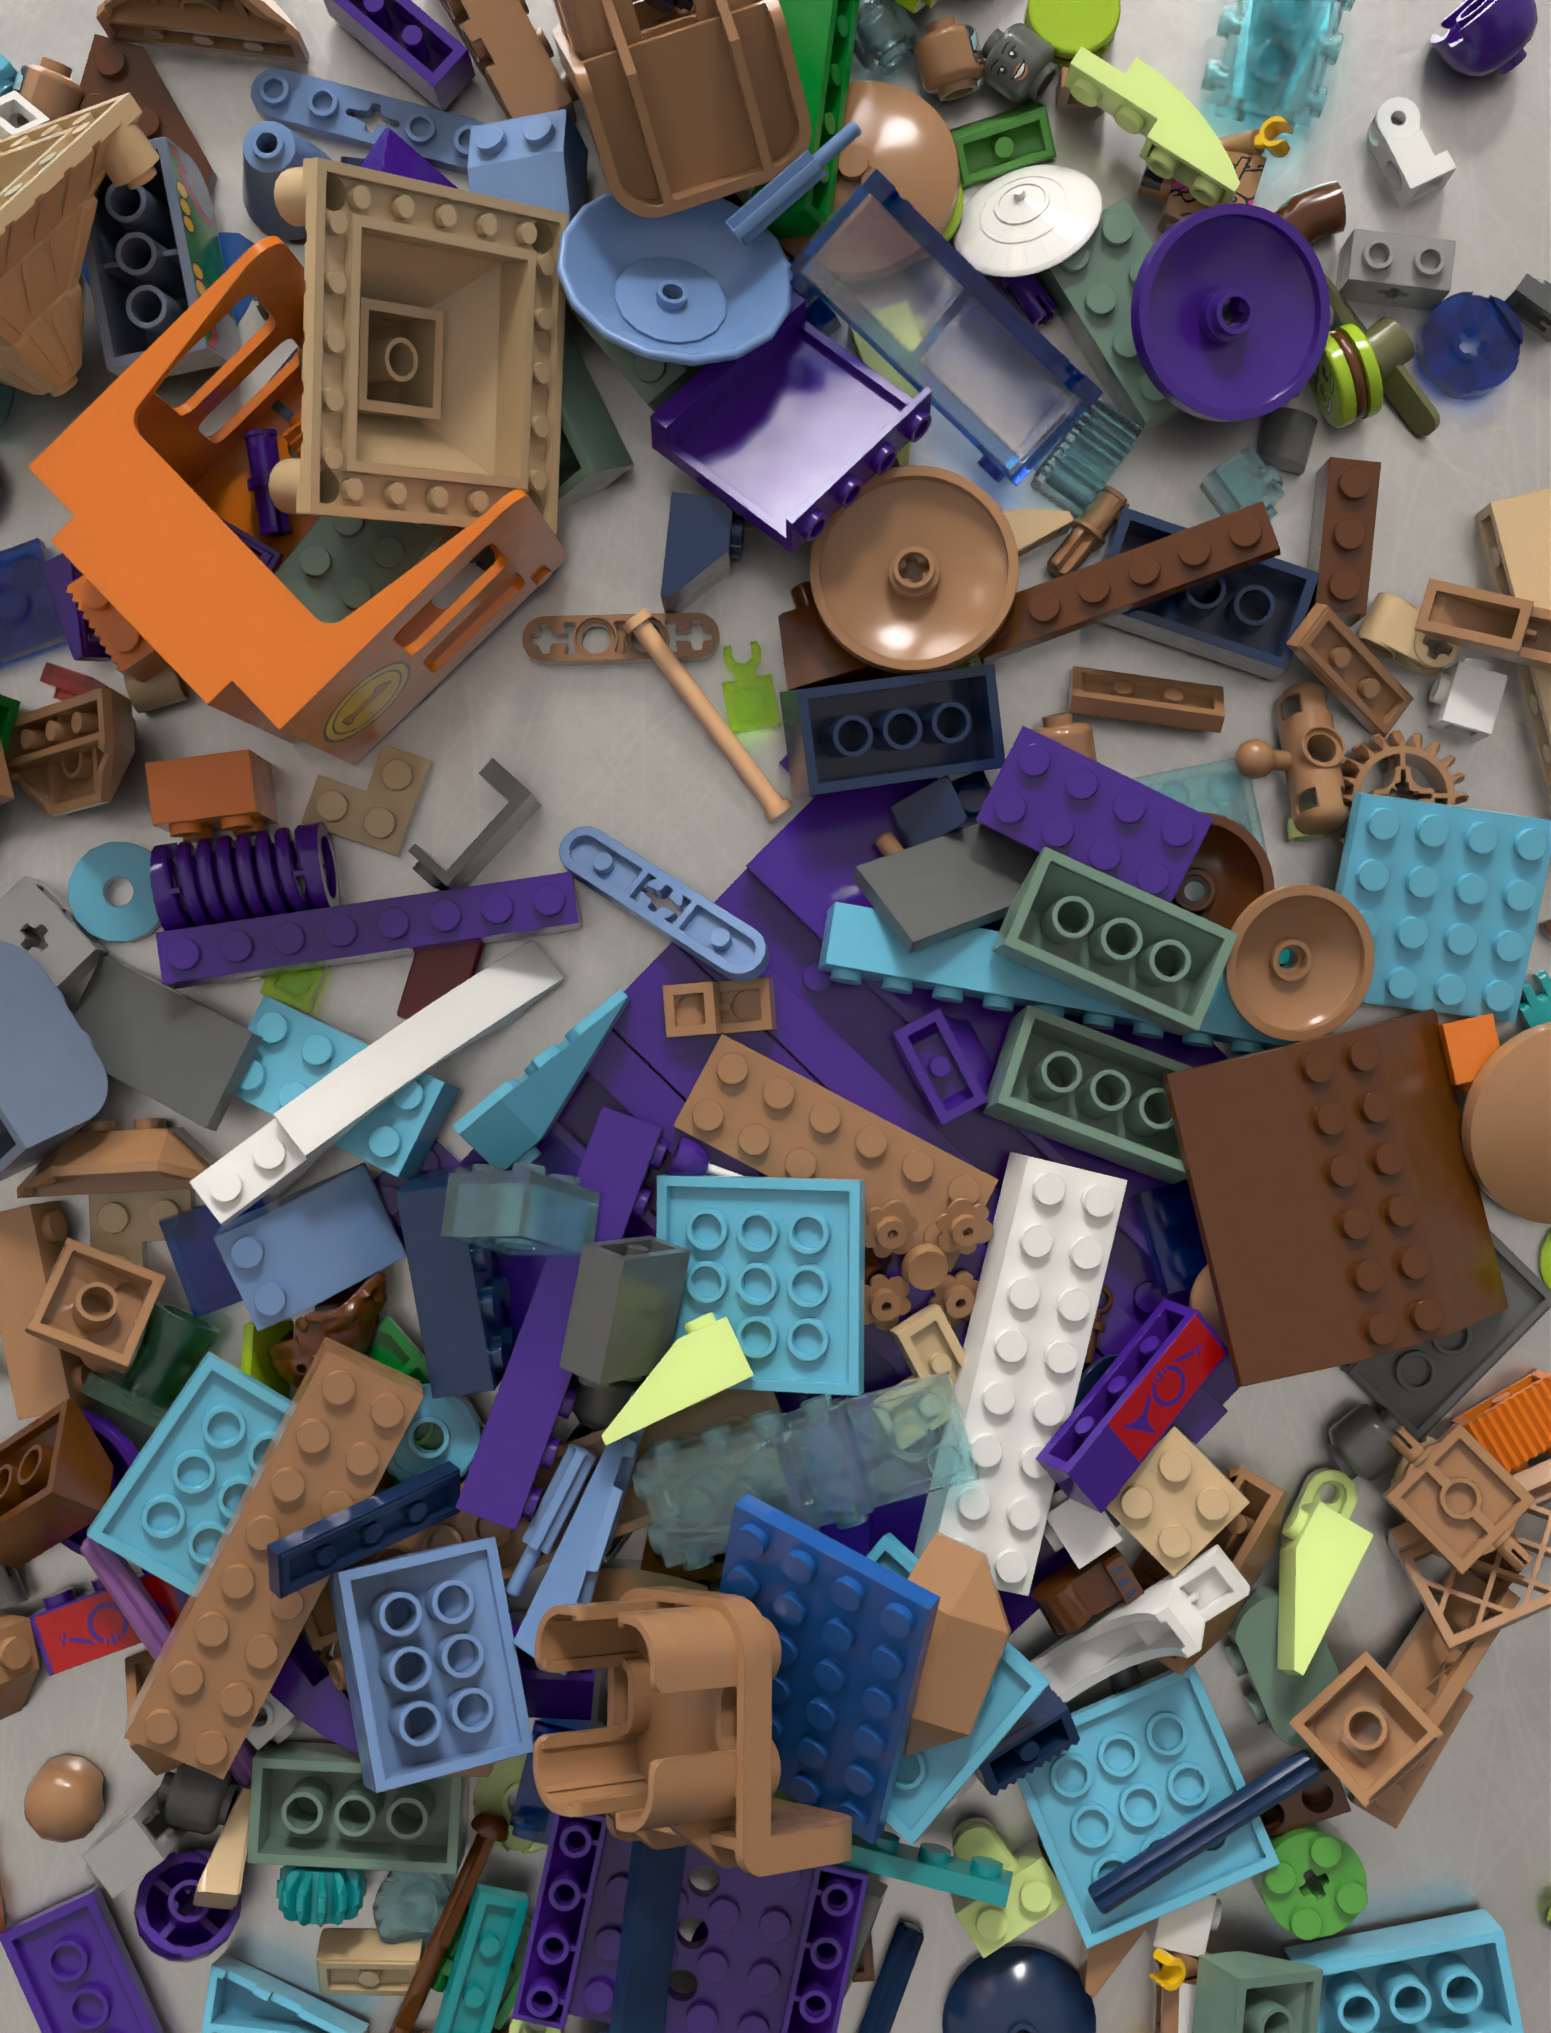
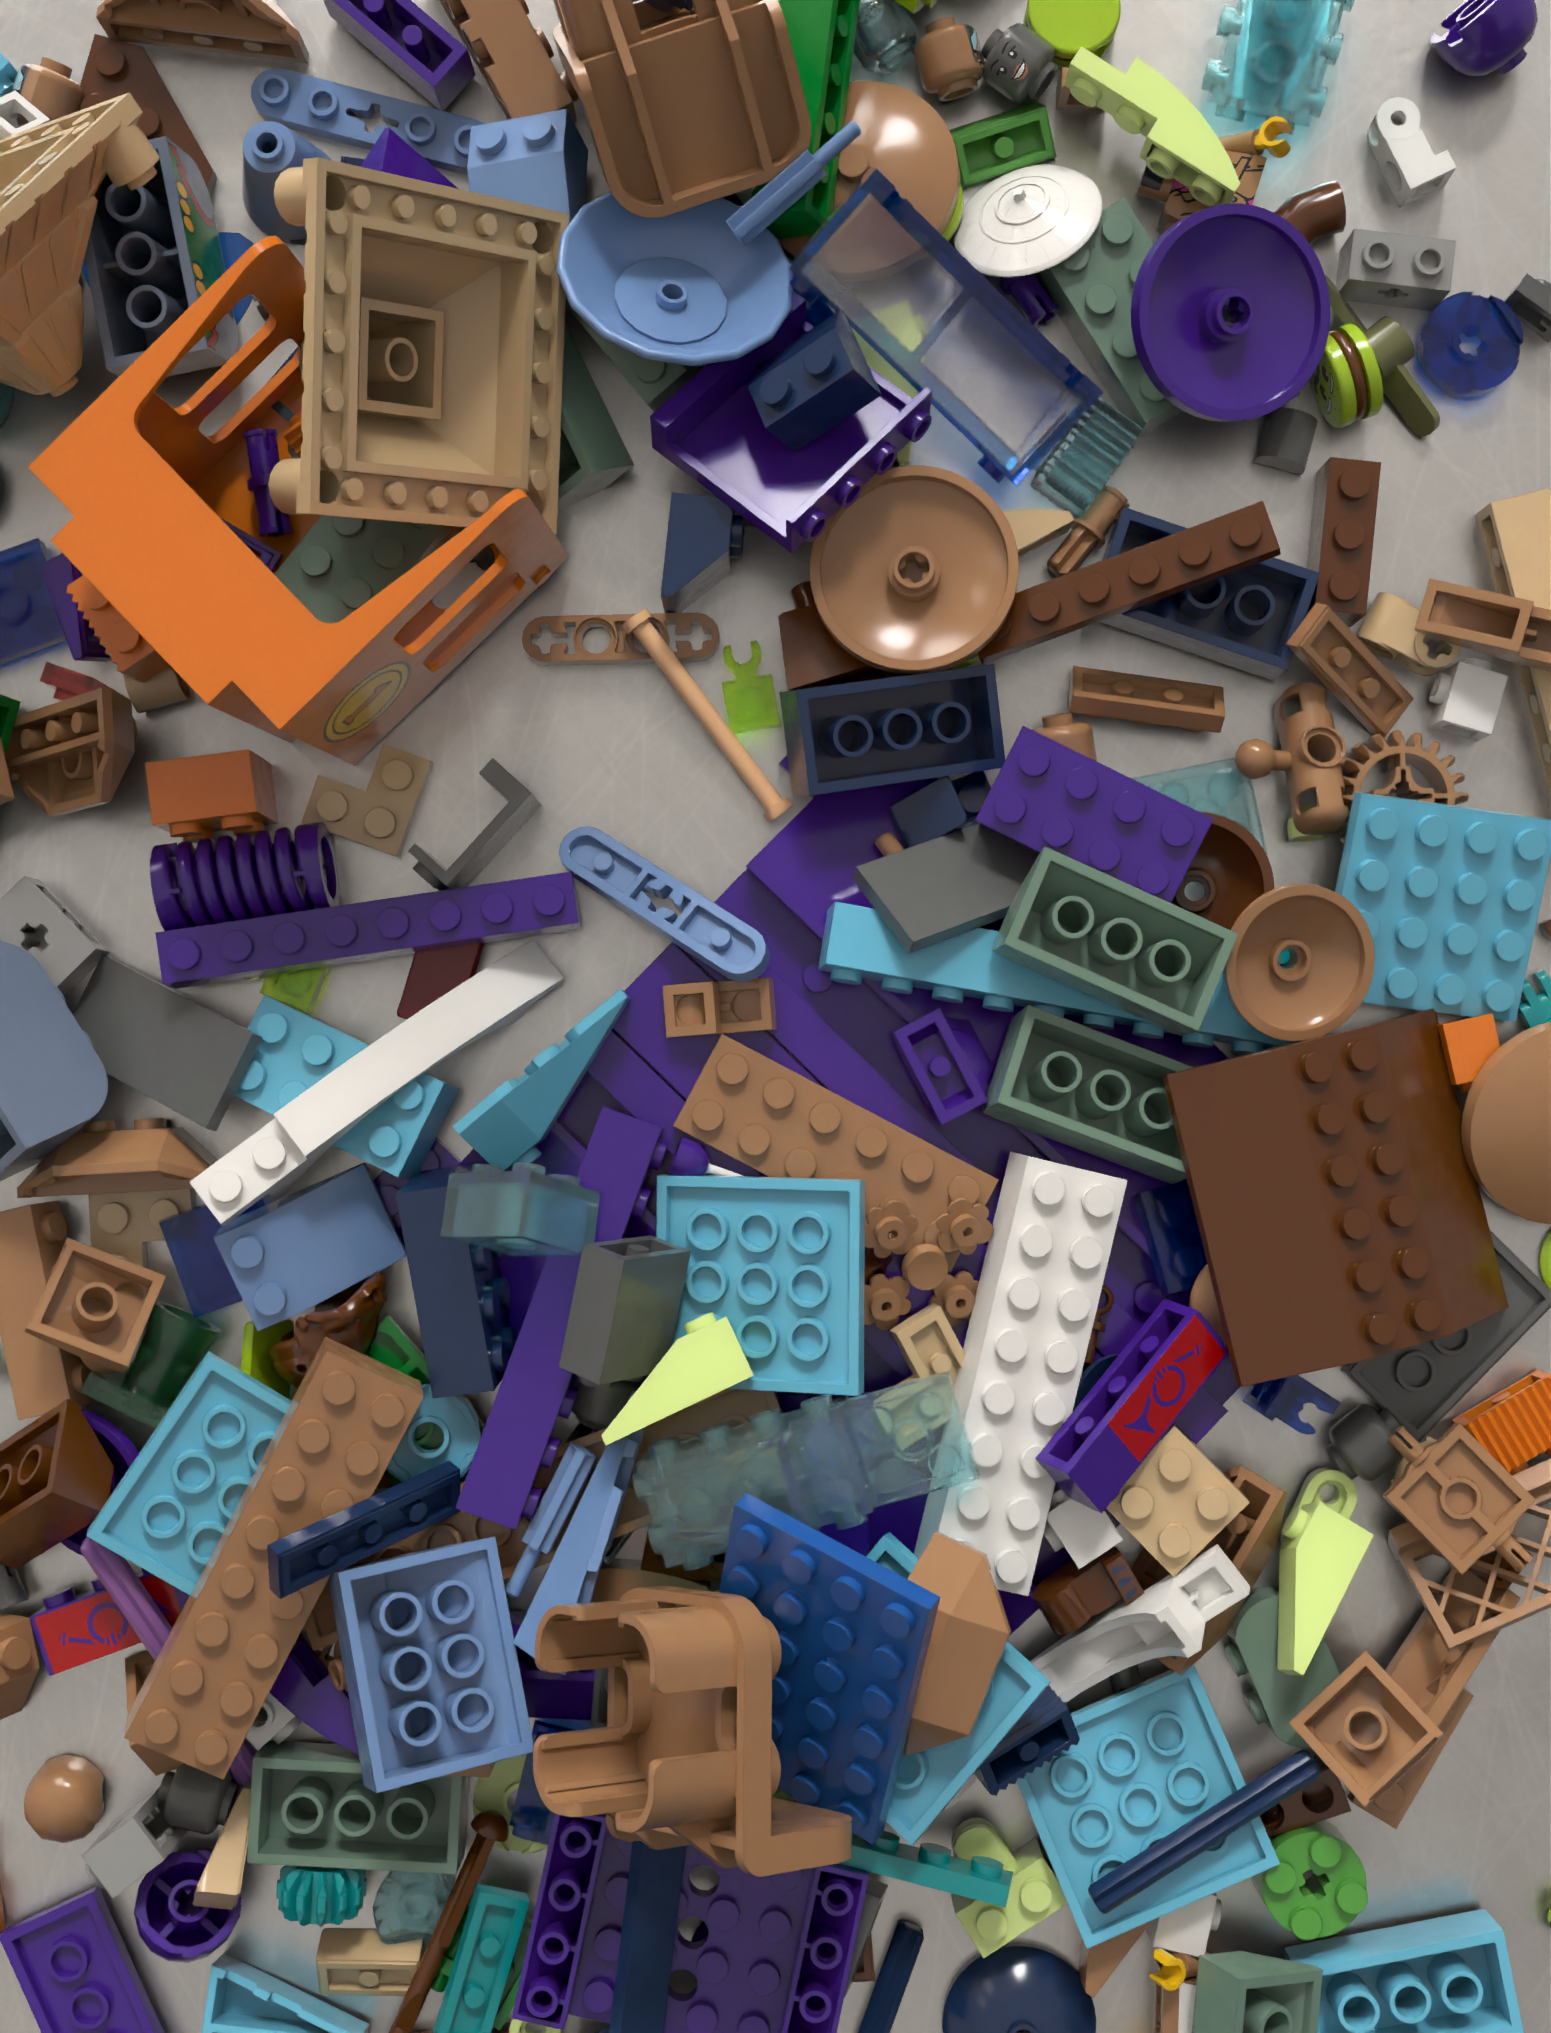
(90, 892): medium azure tile -> none
(813, 383): none -> dark blue slope
(1243, 482): clear light blue brick -> none
(1285, 1399): none -> clear blue hinge

